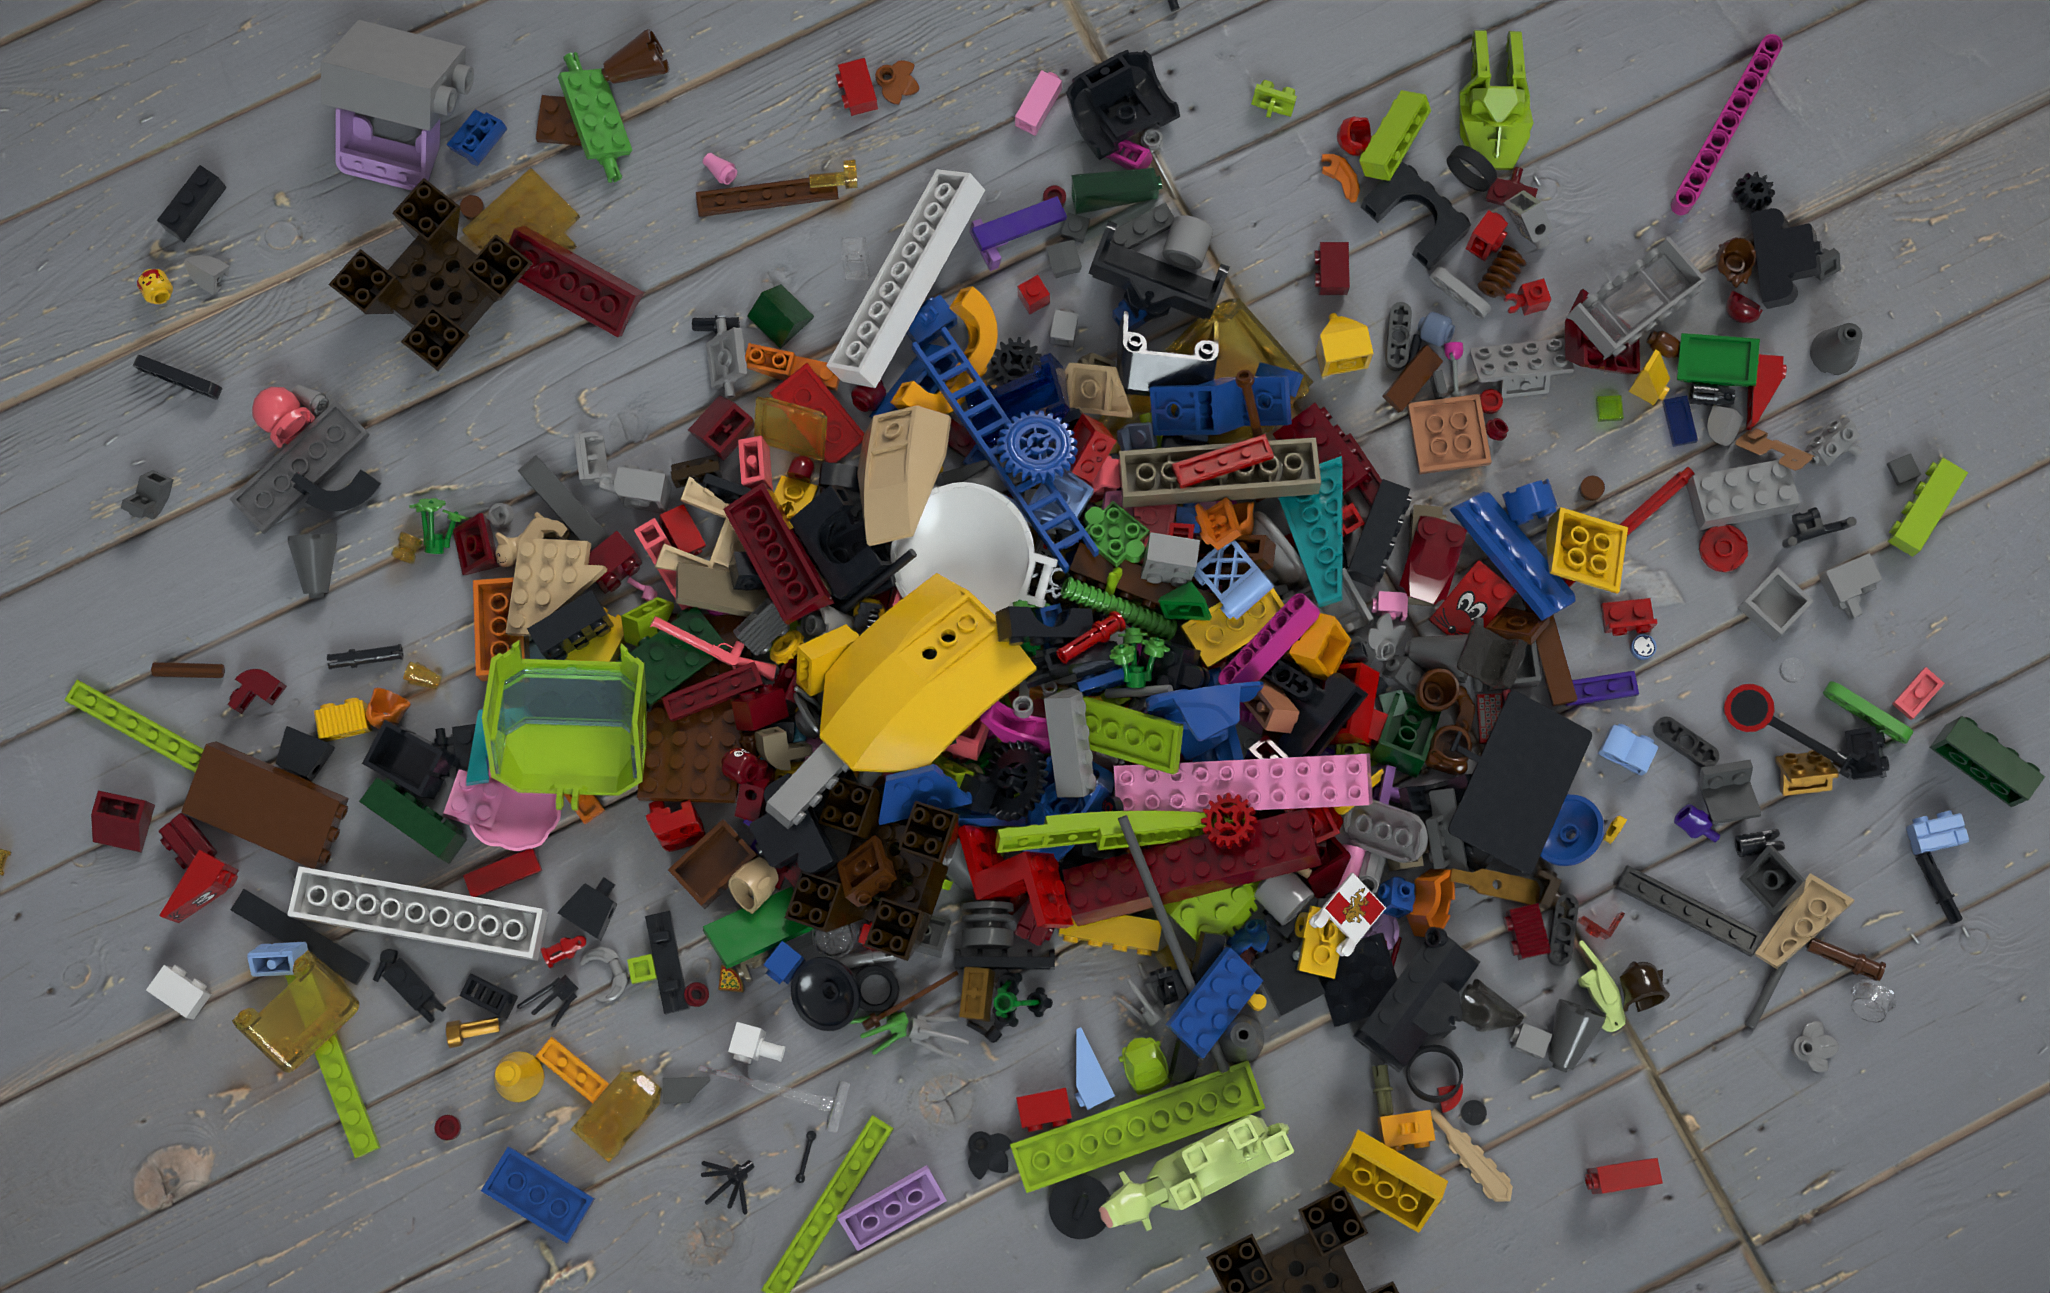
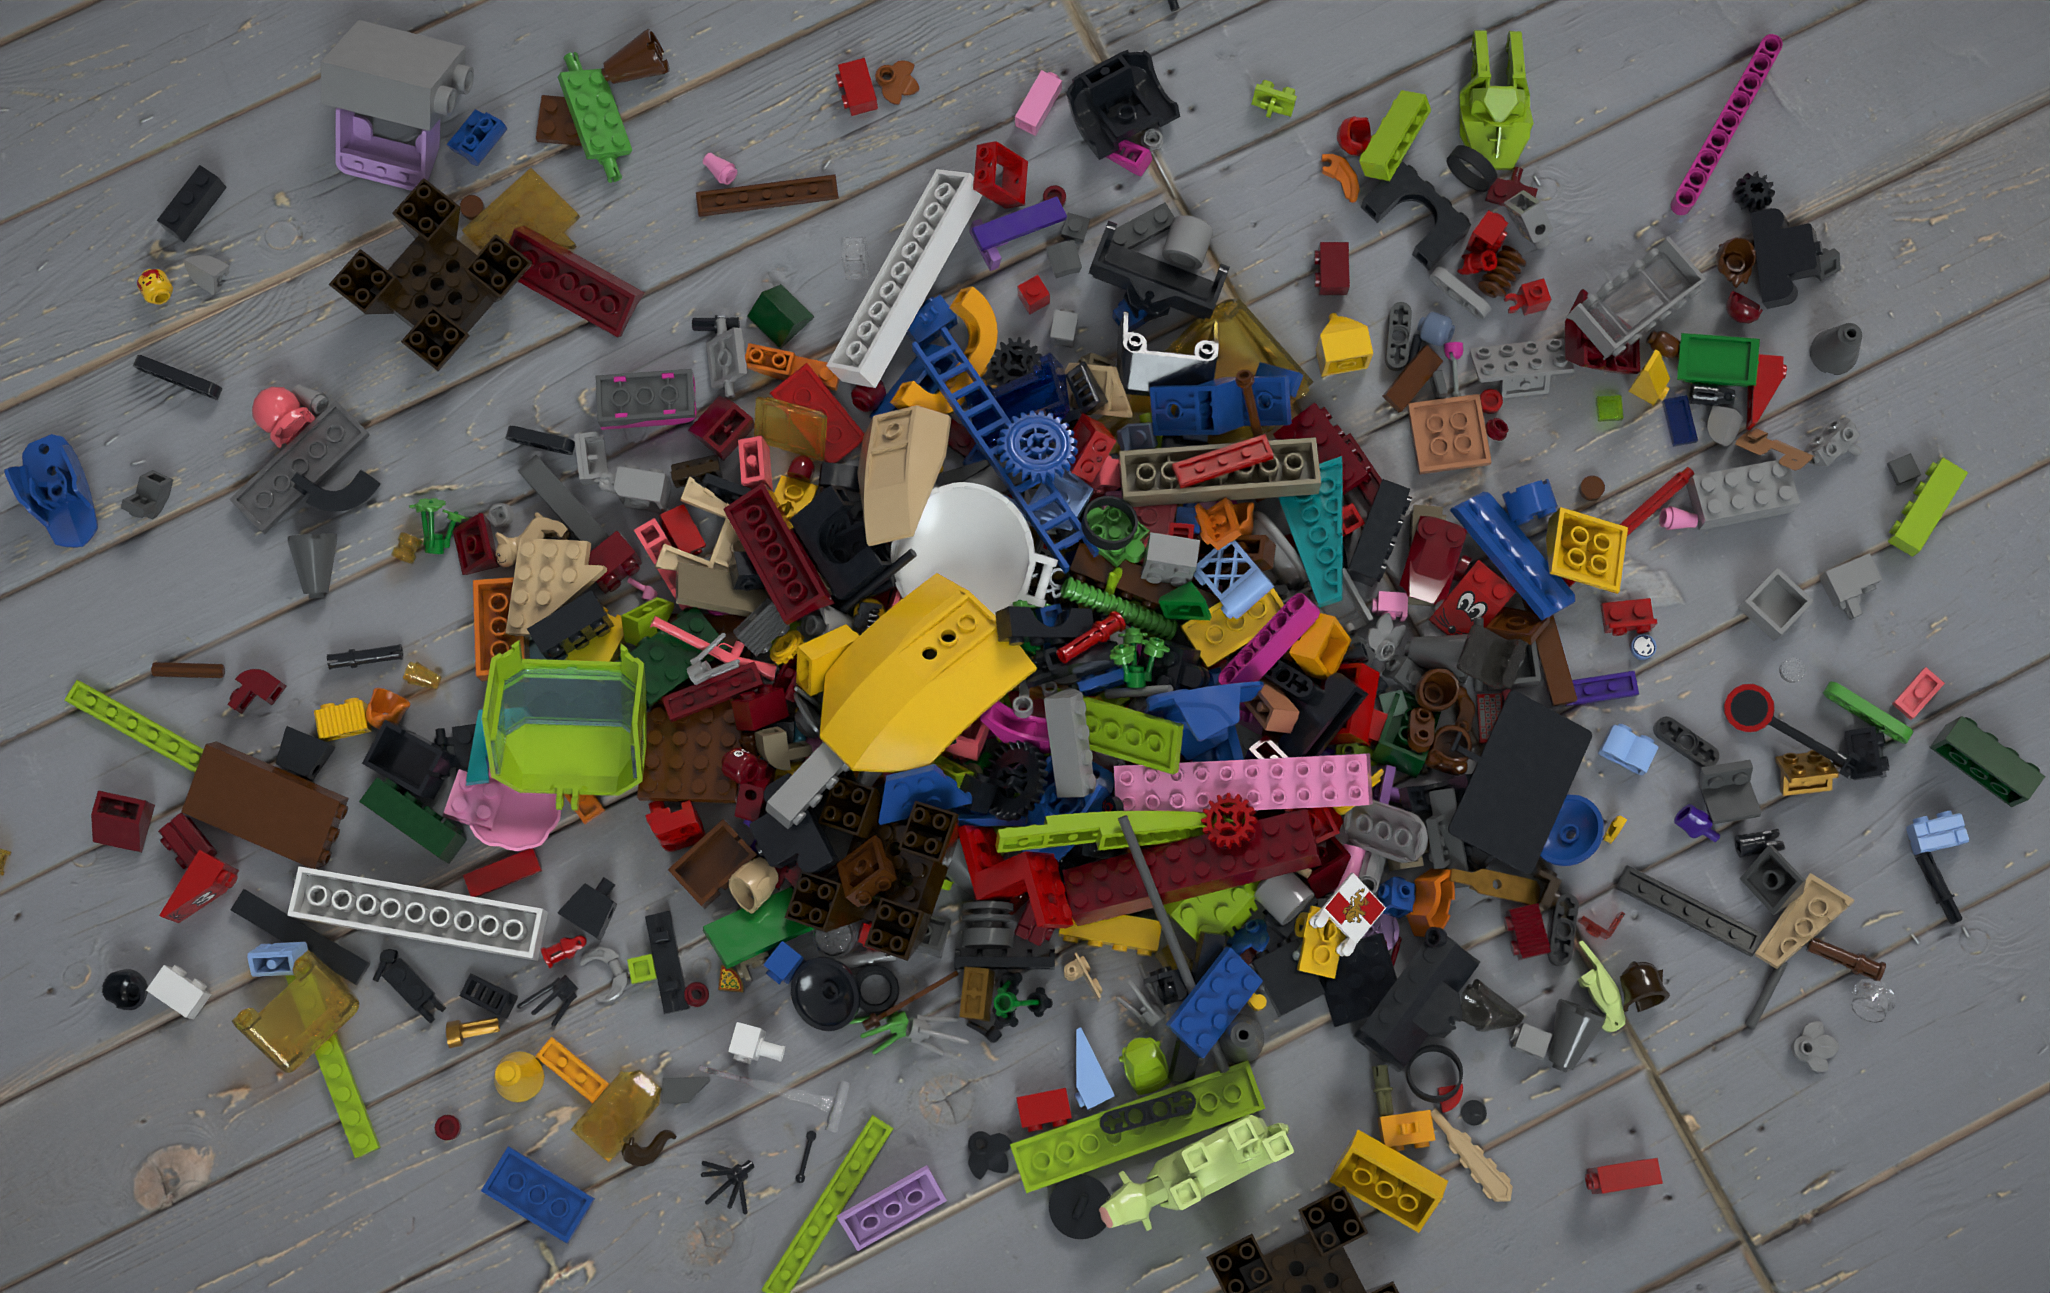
(56, 501): none -> blue piece
(125, 989): none -> black hair
(540, 440): none -> black beam
(642, 1156): none -> dark brown piece
(645, 399): none -> dark grey piece
(702, 671): none -> light grey plant
(846, 178): clear yellow piece -> none
(1014, 168): none -> red window
(1078, 968): none -> tan hinge
(1099, 400): none -> black slope
(1113, 189): clear green slope -> none
(1113, 502): none -> black tyre
(1147, 1110): none -> black beam
(1420, 723): none -> reddish brown plate
(1461, 567): none -> dark red tile
(1476, 262): none -> red piece
(1675, 518): none -> bright pink cone
(1723, 548): red tile -> none
(1813, 515): black piece -> none

